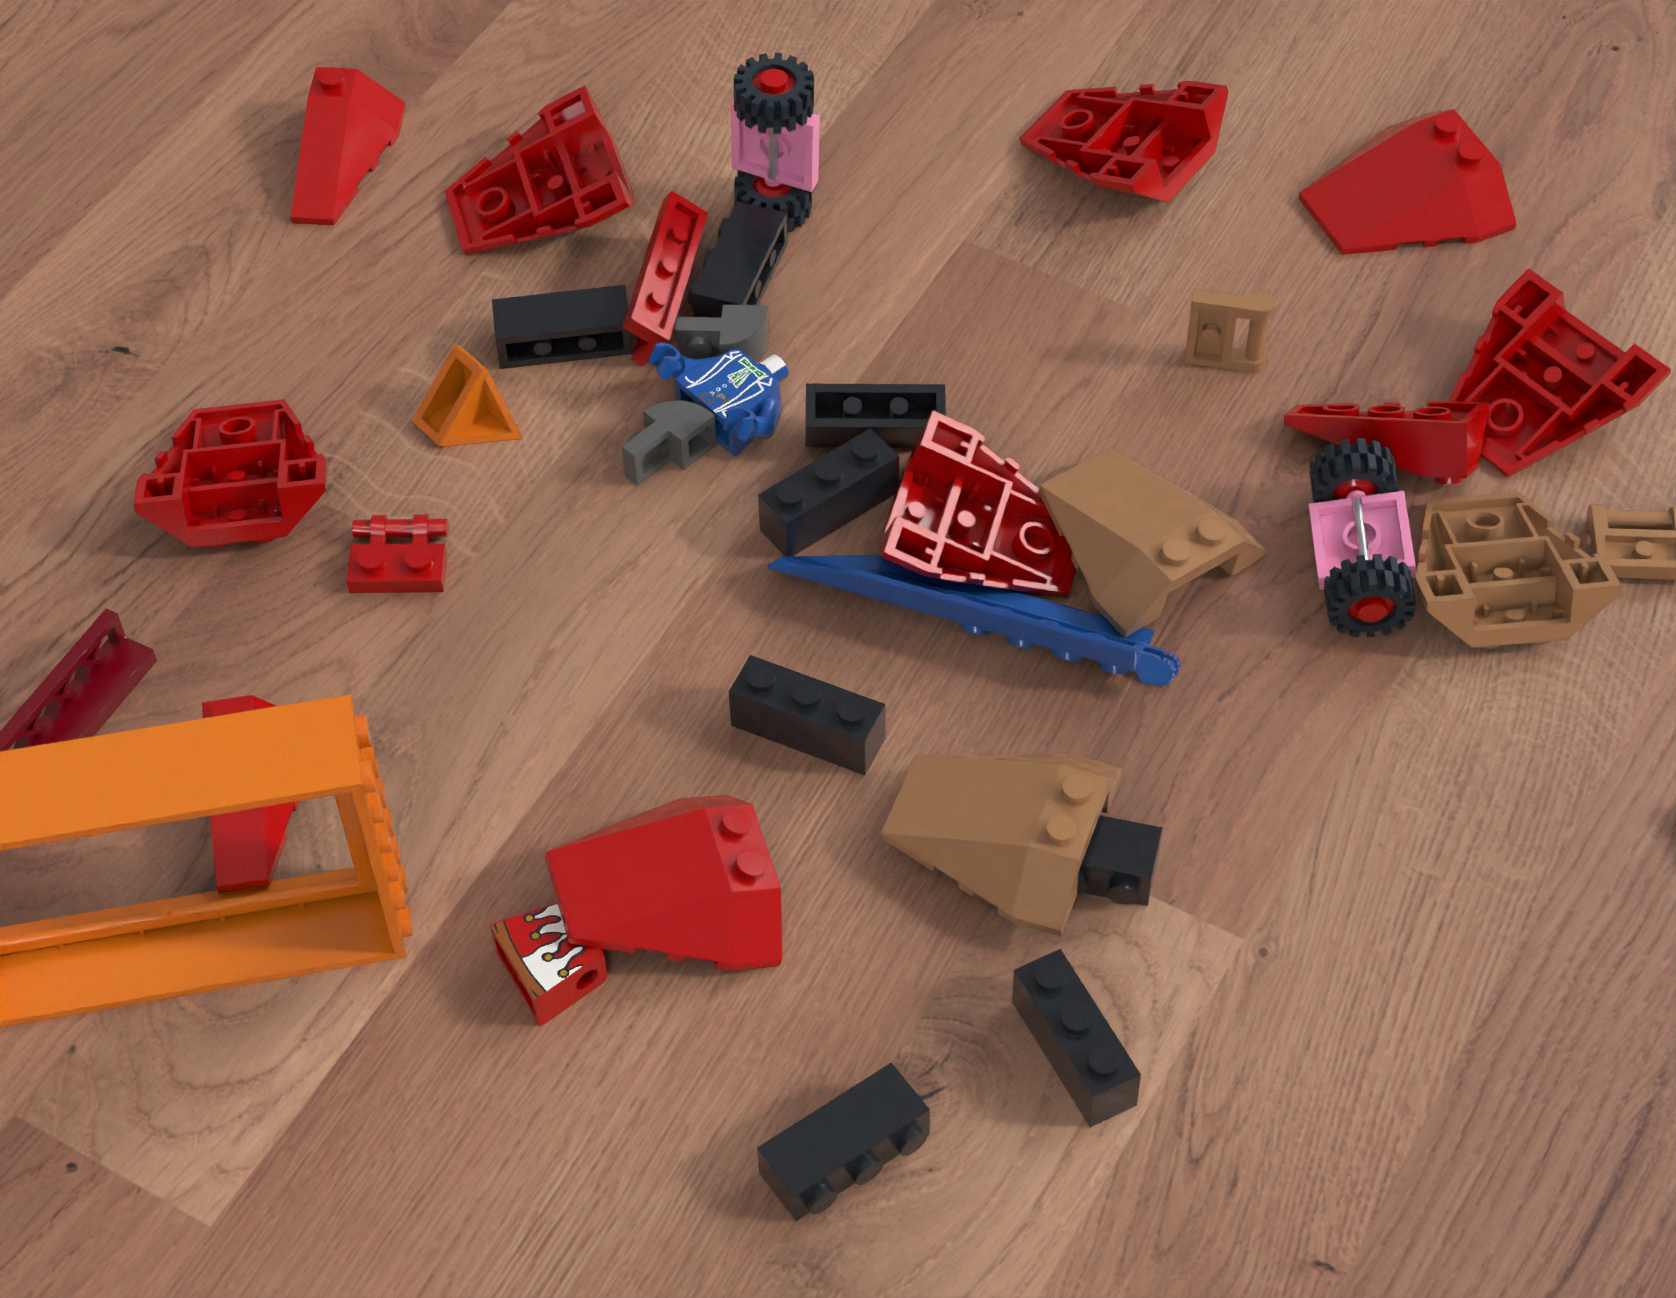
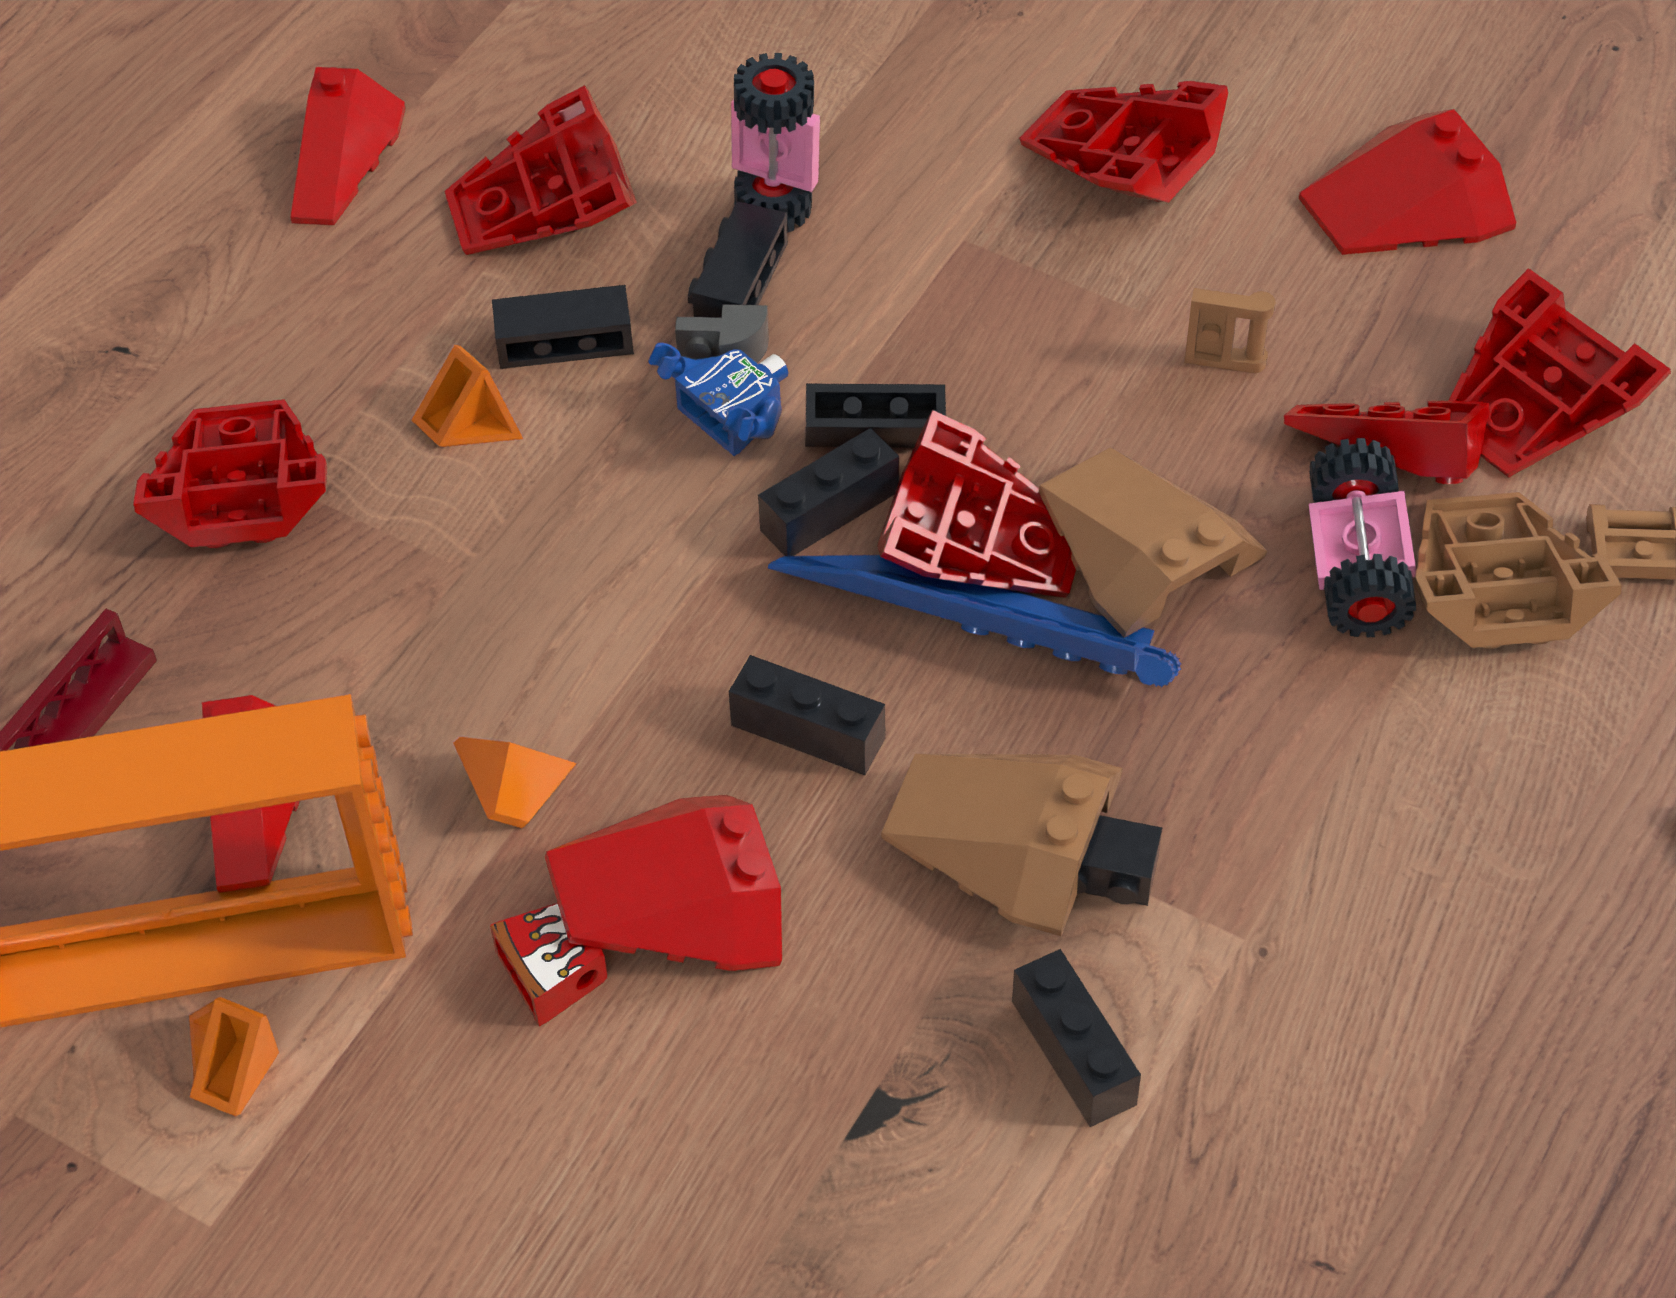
(229, 1054): none -> orange slope
(398, 567): red plate -> none
(511, 777): none -> orange slope
(664, 274): red fence -> none
(672, 433): dark grey brick -> none
(844, 1142): black brick -> none

